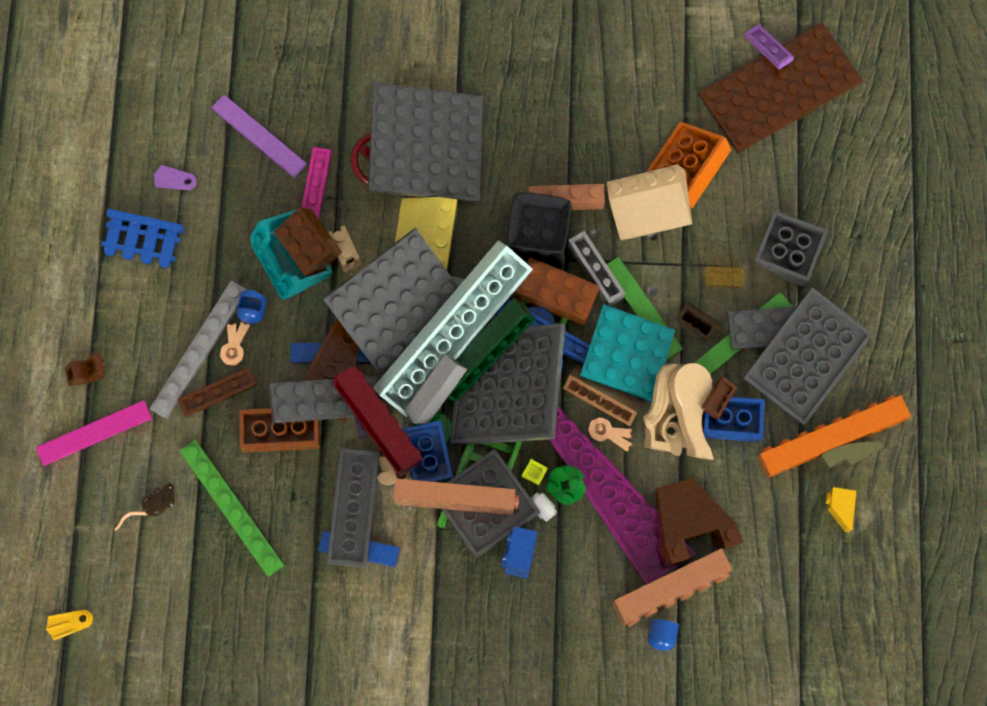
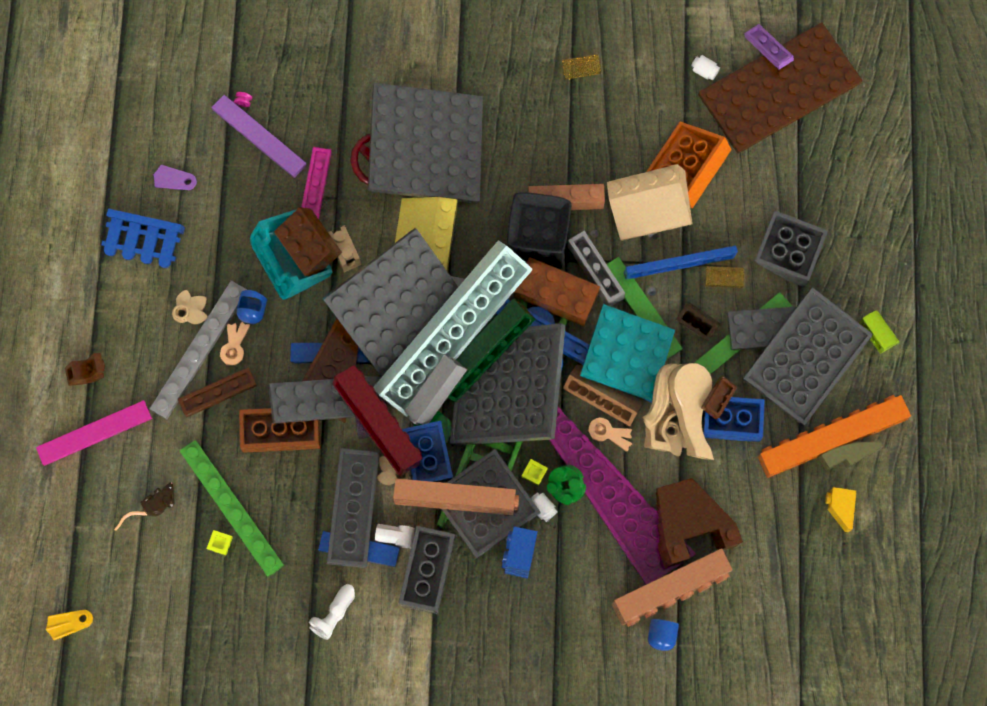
(192, 306): none -> tan plate
(219, 542): none -> neon yellow plate
(243, 99): none -> dark pink bush
(338, 607): none -> white piece
(400, 536): none -> white piece
(427, 570): none -> dark grey brick
(581, 66): none -> clear yellow plate
(680, 262): none -> blue tile
(705, 67): none -> white brick
(882, 336): none -> lime brick

